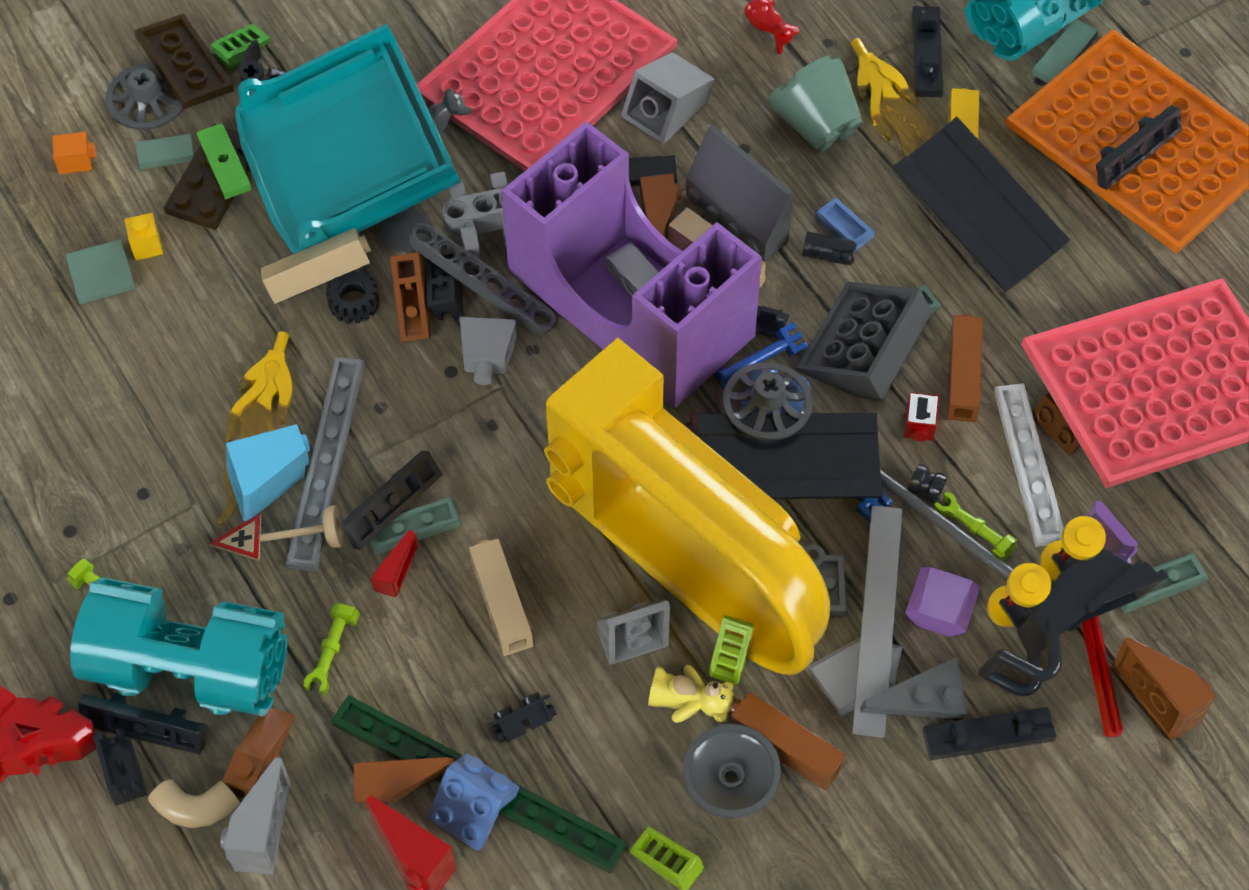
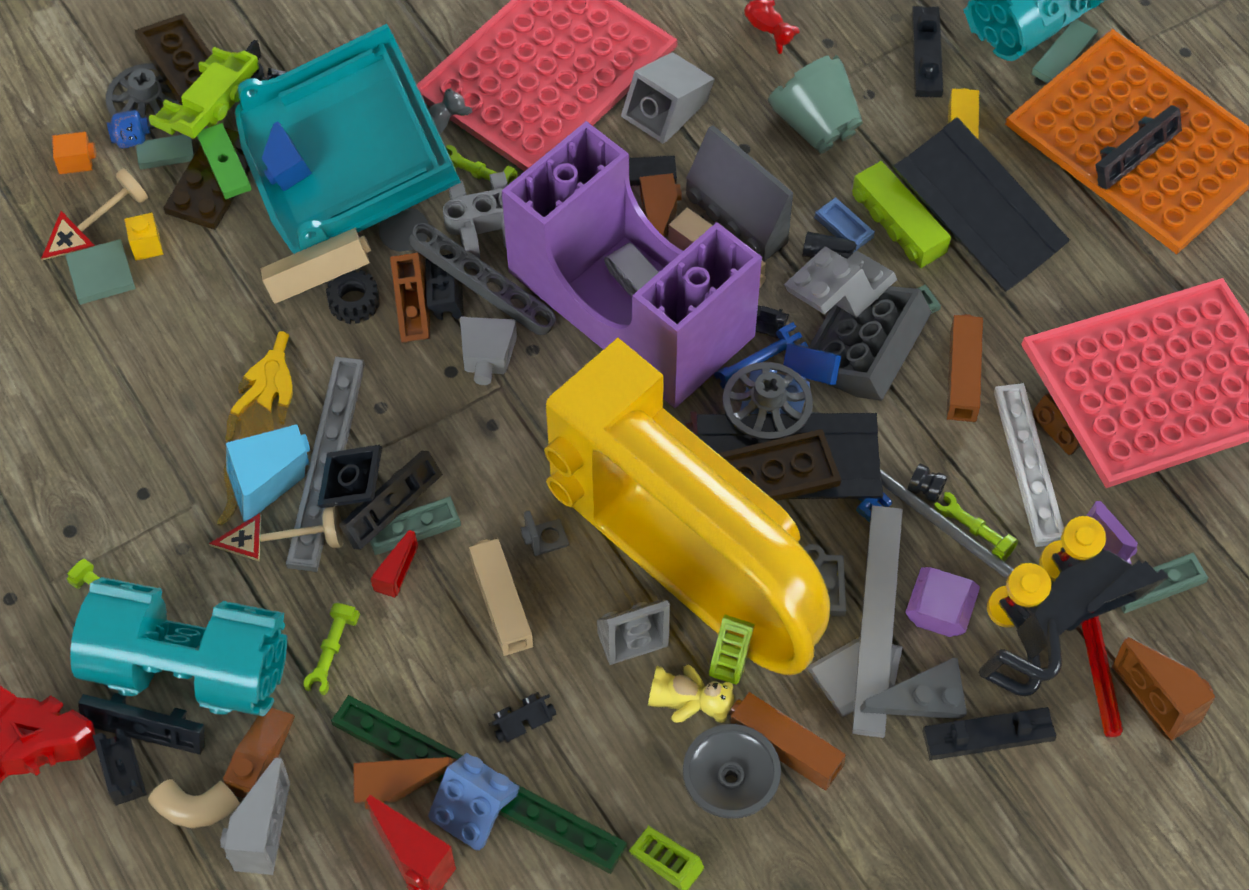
(69, 238): none -> tan piece
(128, 129): none -> blue head
(209, 95): none -> lime bracket
(232, 59): bright green slope -> none
(283, 159): none -> blue slope
(350, 476): none -> black slope
(478, 169): none -> lime piece
(532, 535): none -> dark grey bracket
(788, 465): none -> dark brown plate
(812, 363): none -> blue tile
(840, 281): none -> light grey bracket
(886, 103): piece -> none
(900, 214): none -> lime brick
(921, 416): brick -> none

